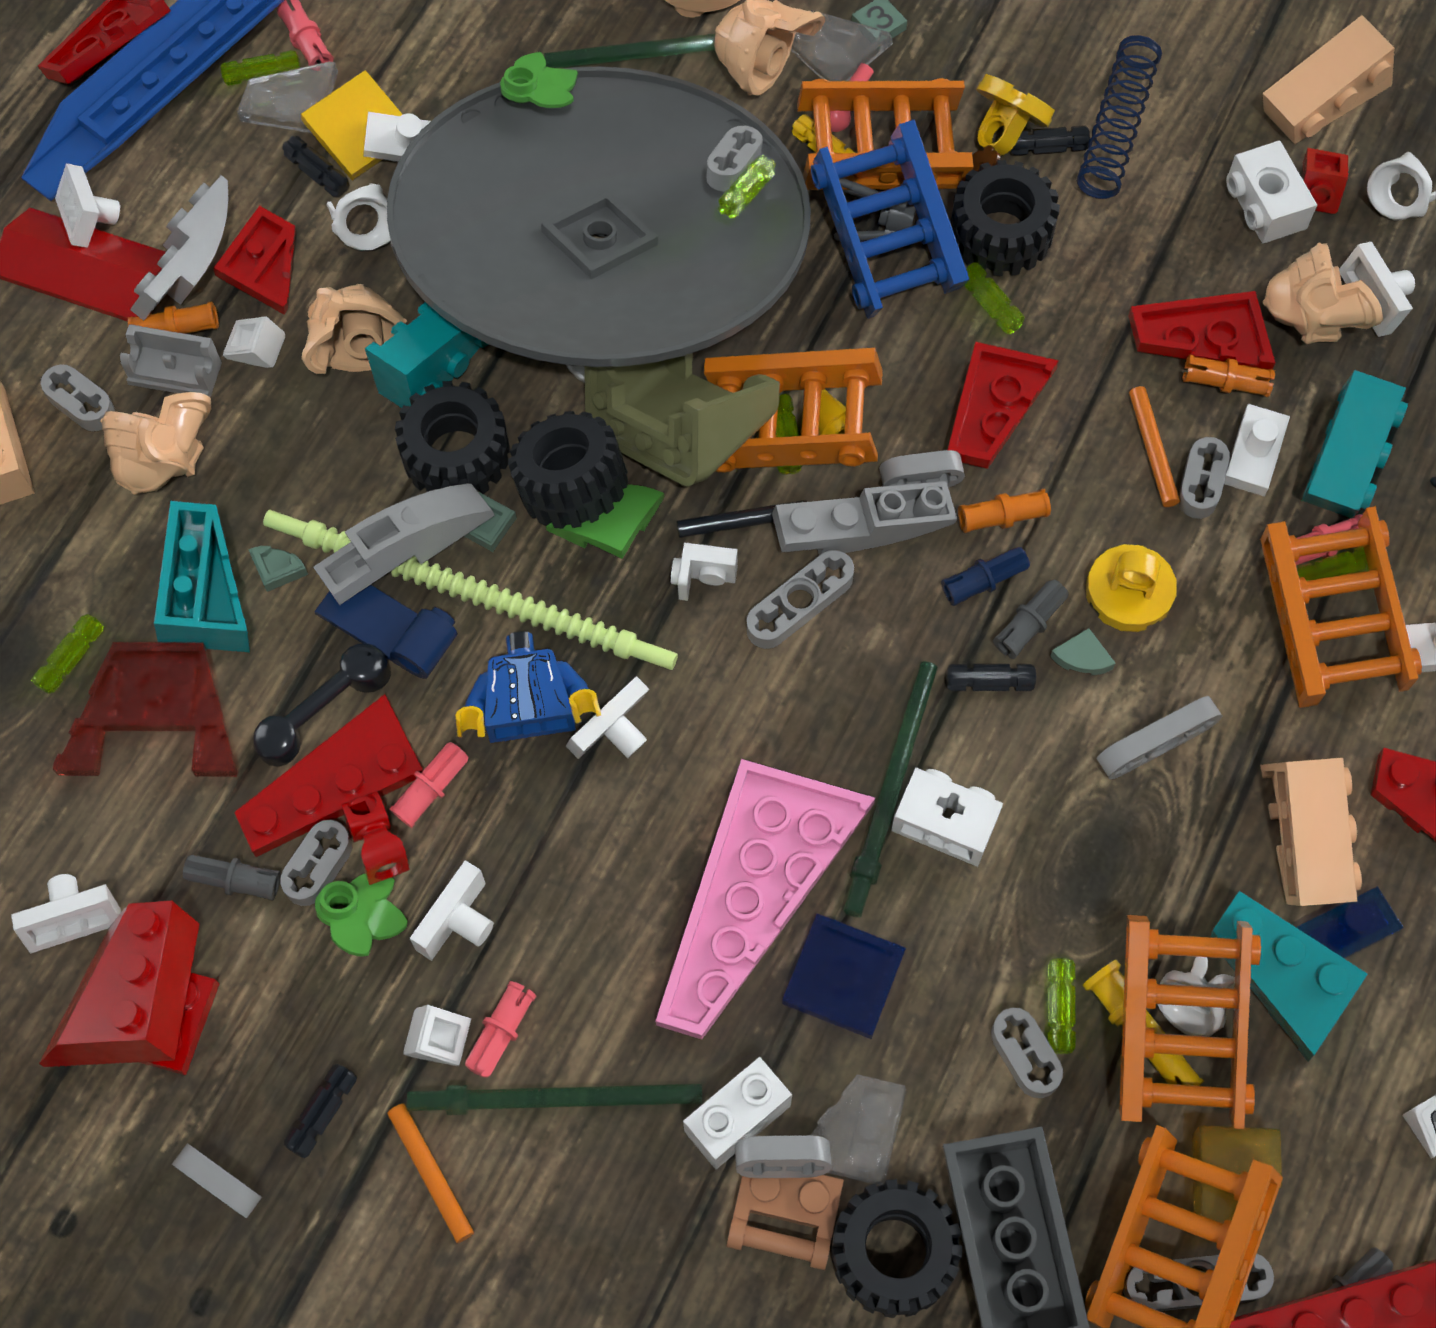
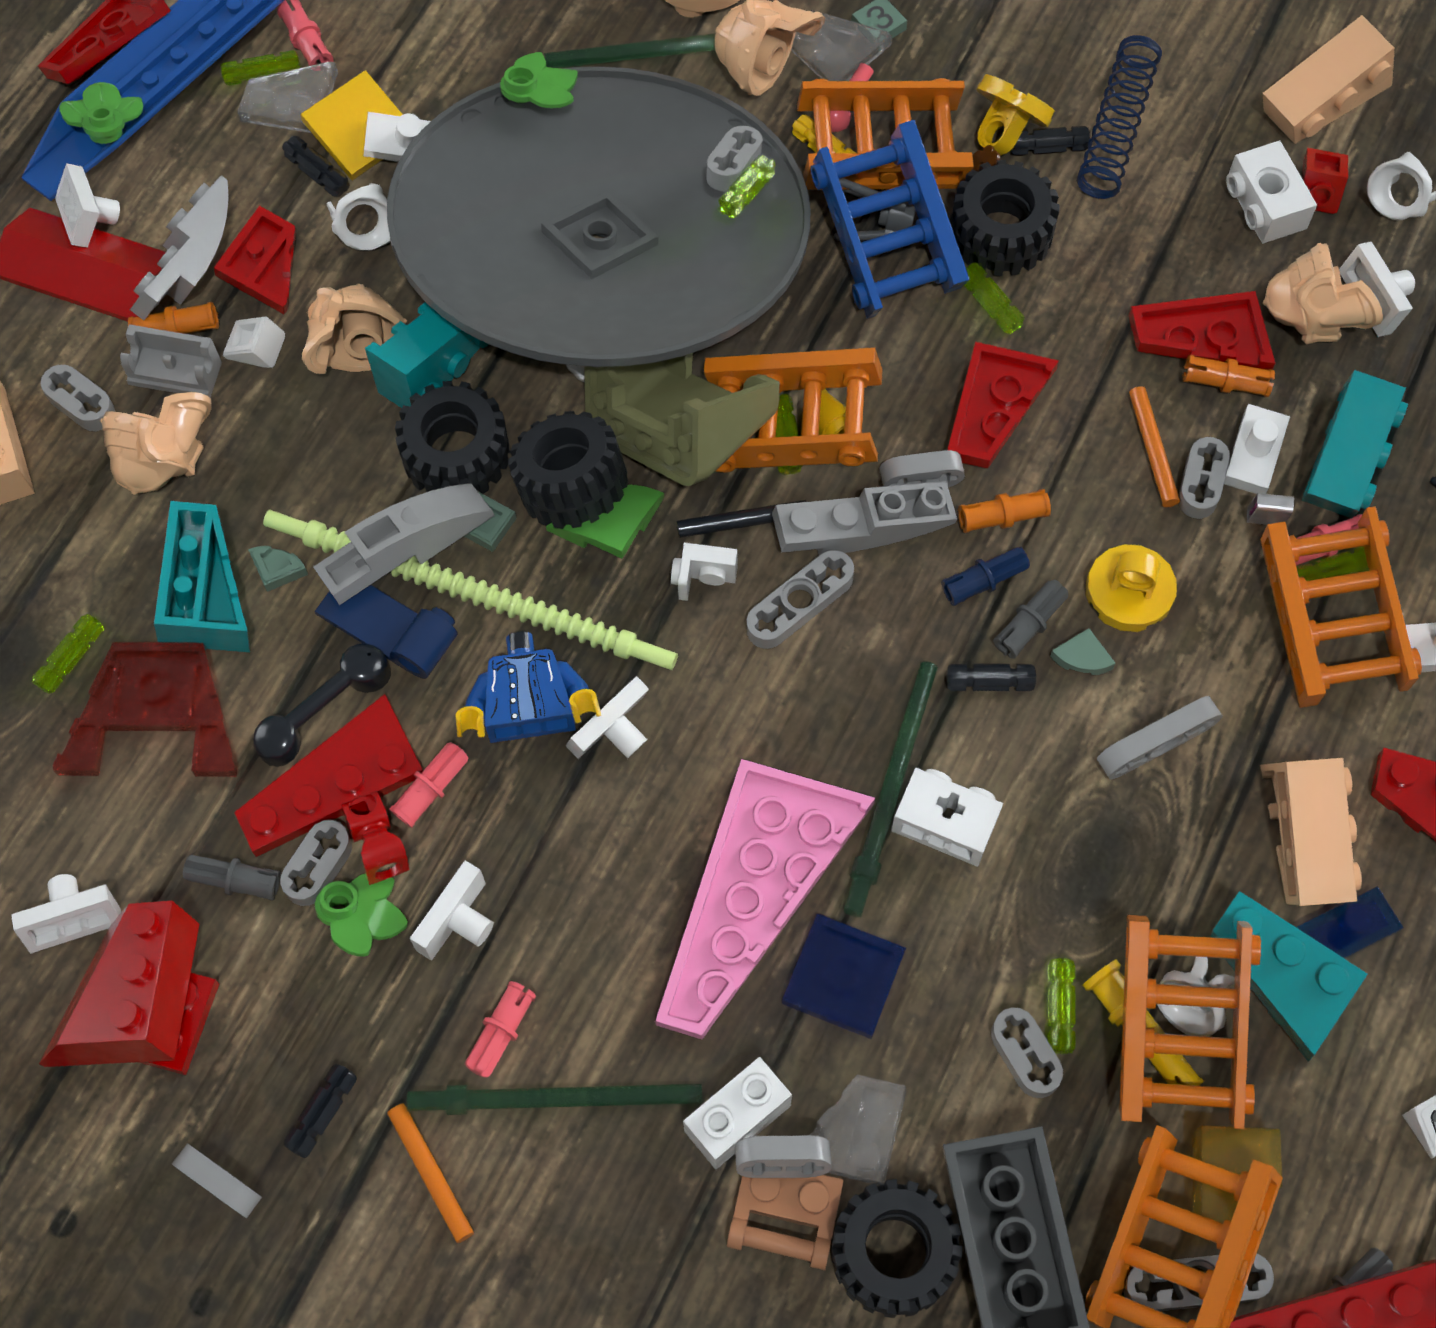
(101, 112): none -> bright green plate
(437, 1035): white slope -> none
(1270, 509): none -> flat silver piece

